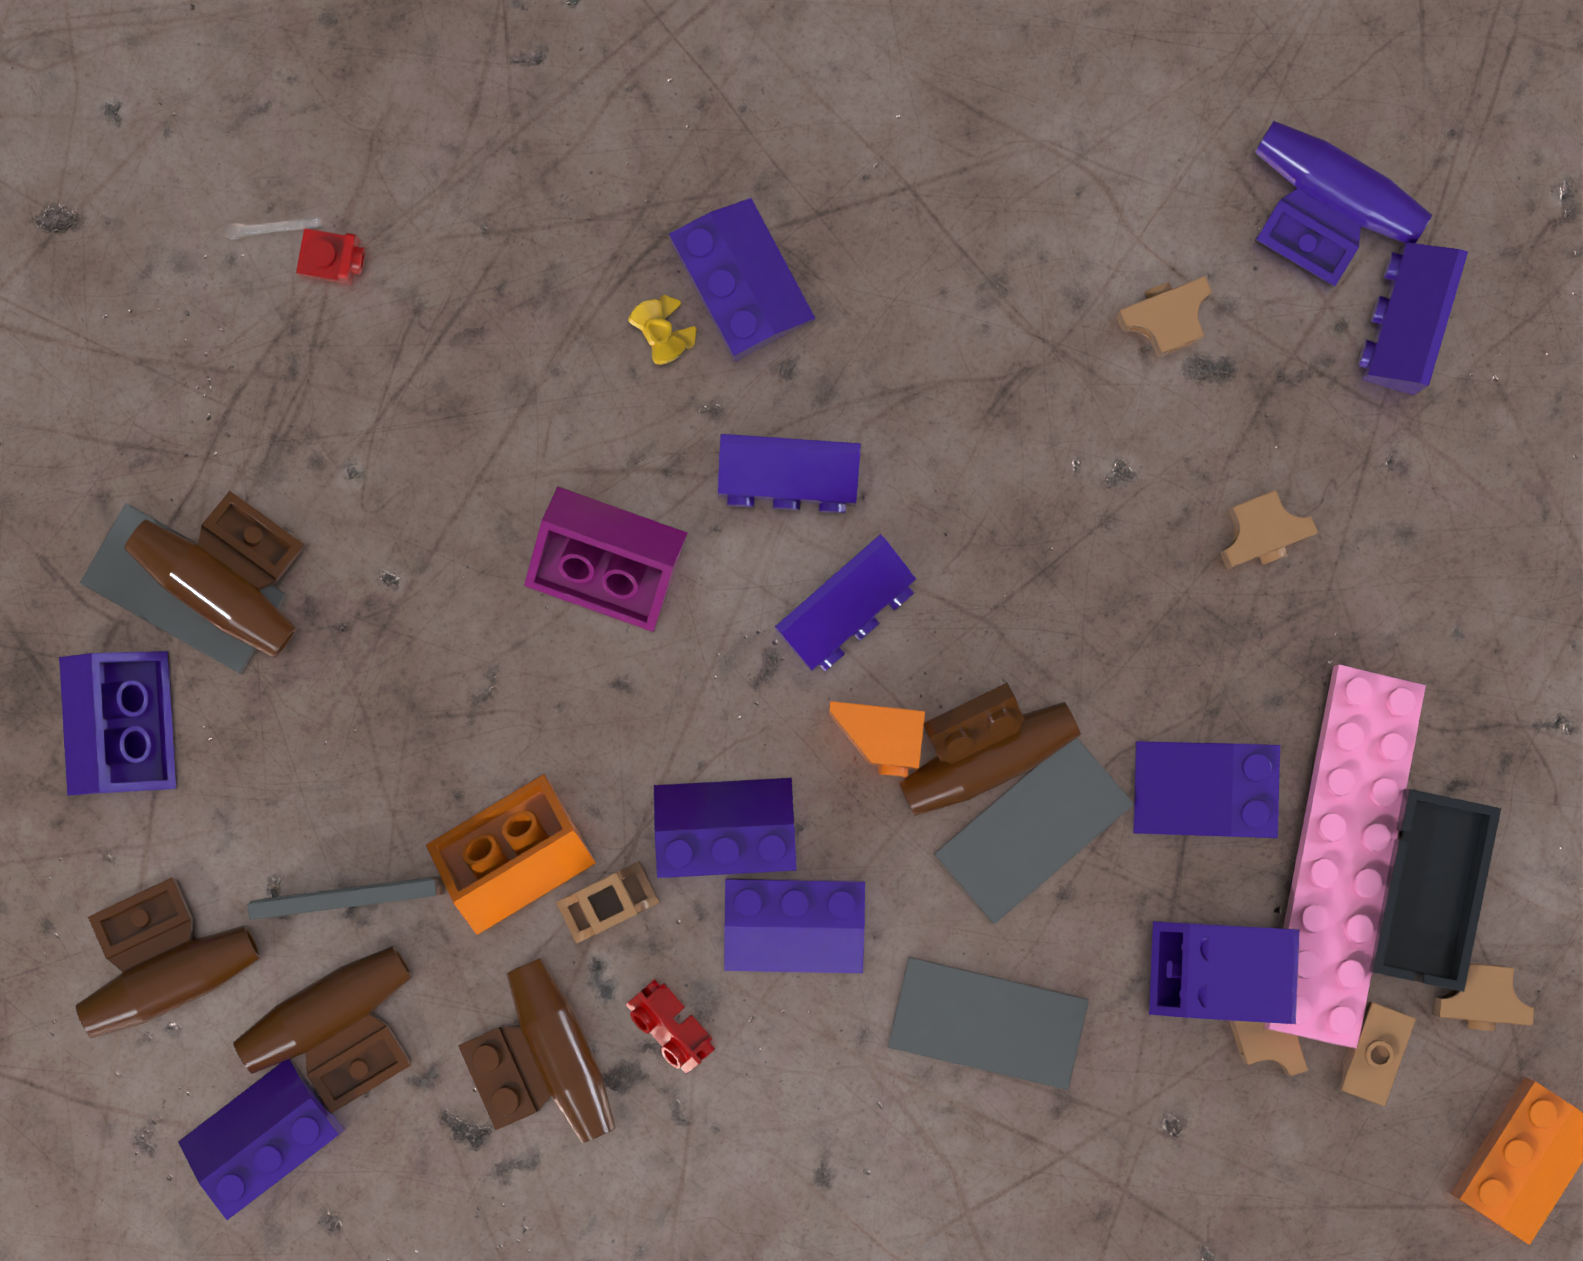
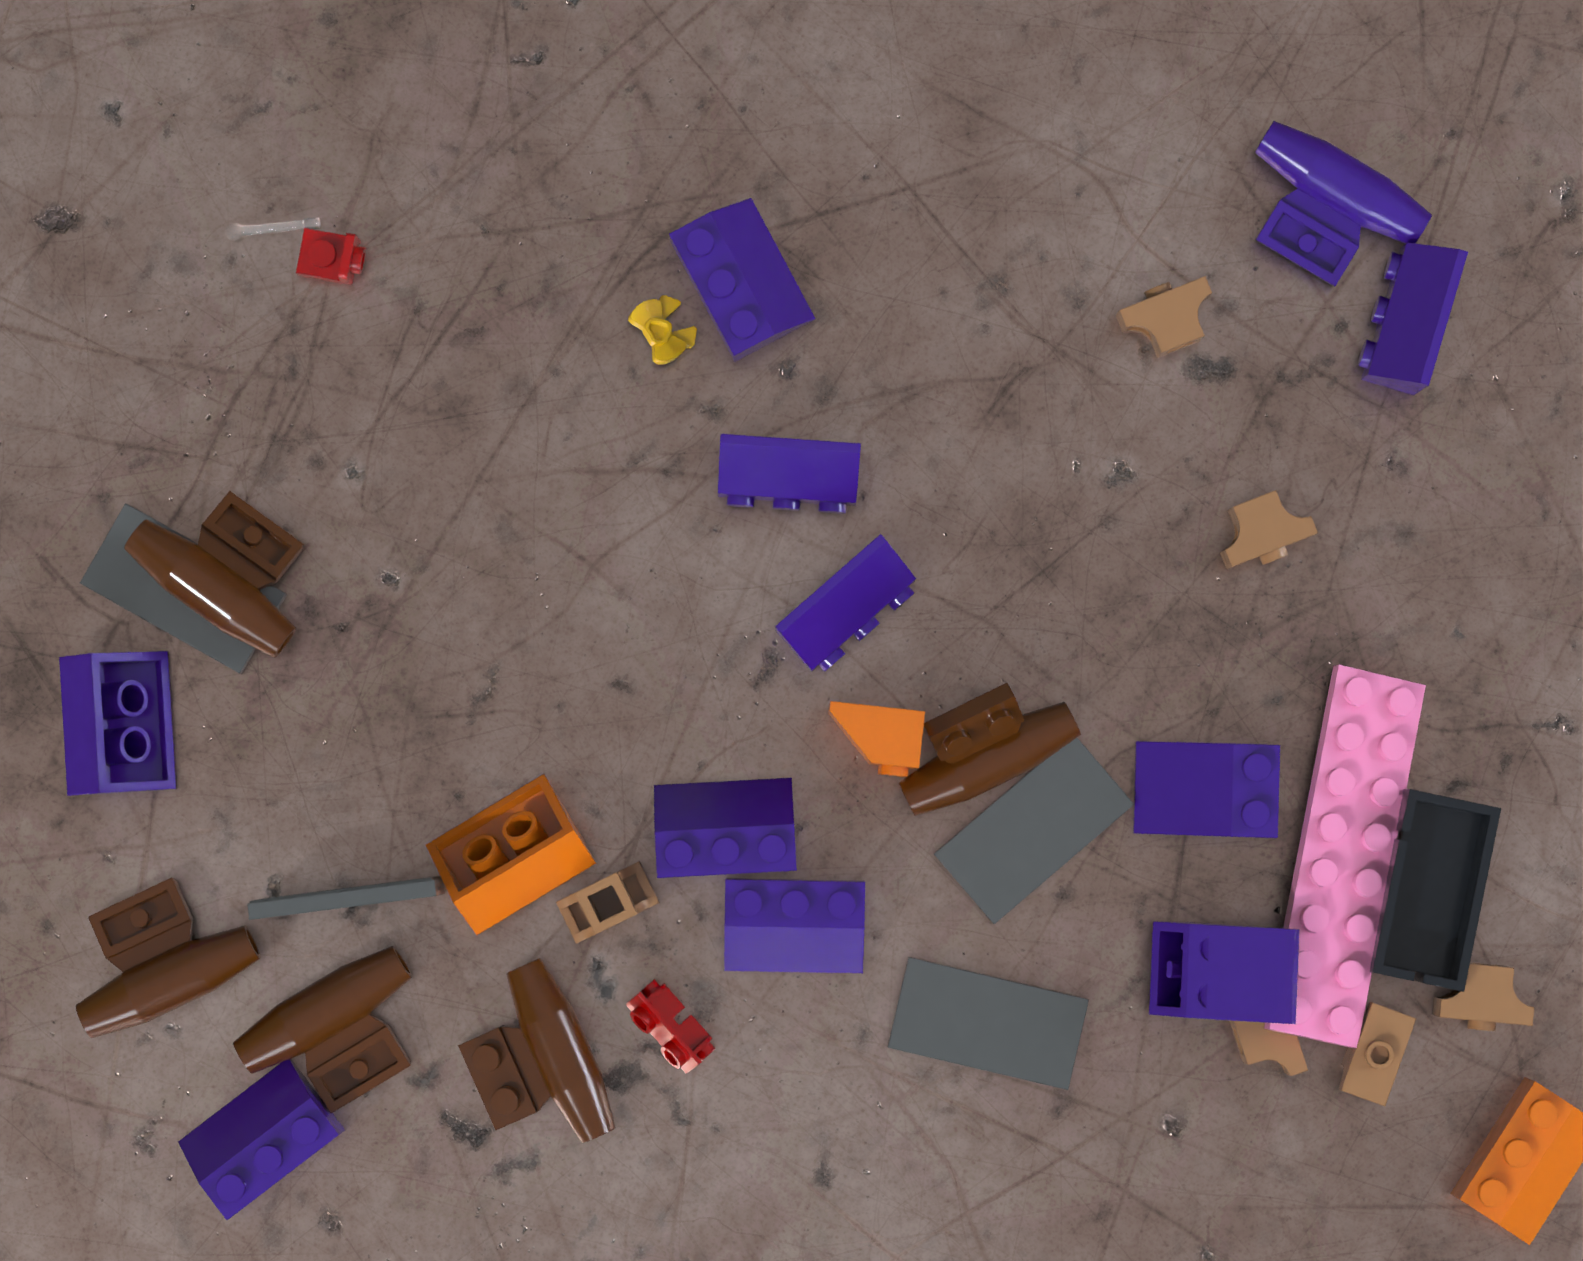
(605, 558): magenta slope -> none

